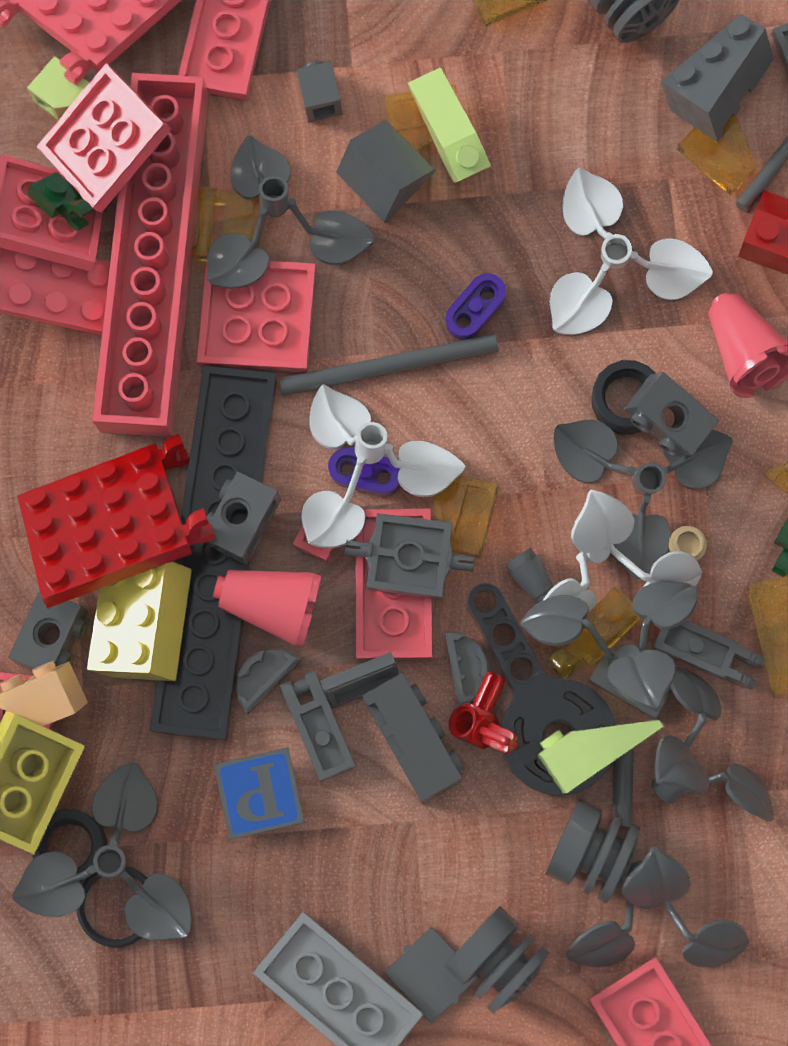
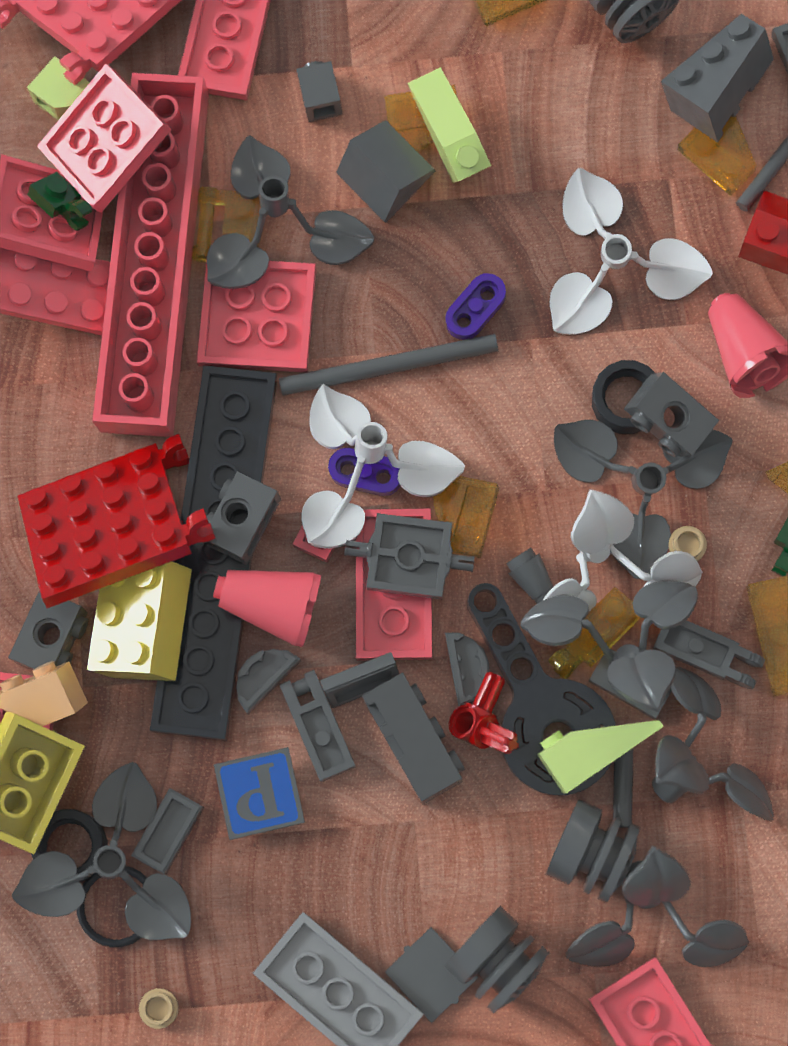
(158, 1008): none -> tan plate
(167, 831): none -> dark grey tile

